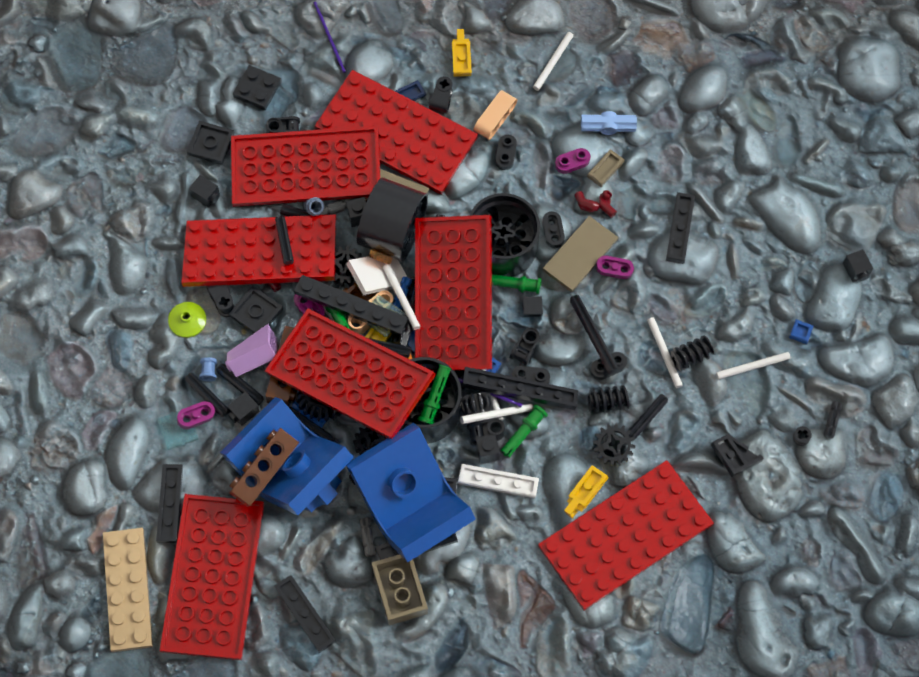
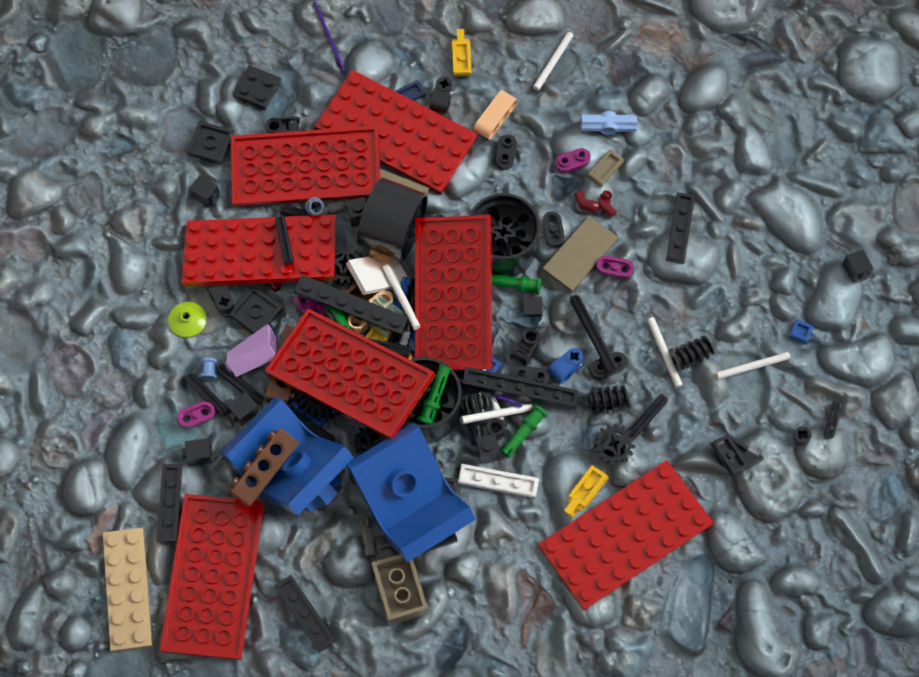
(197, 452): none -> black brick
(563, 367): none -> blue piece

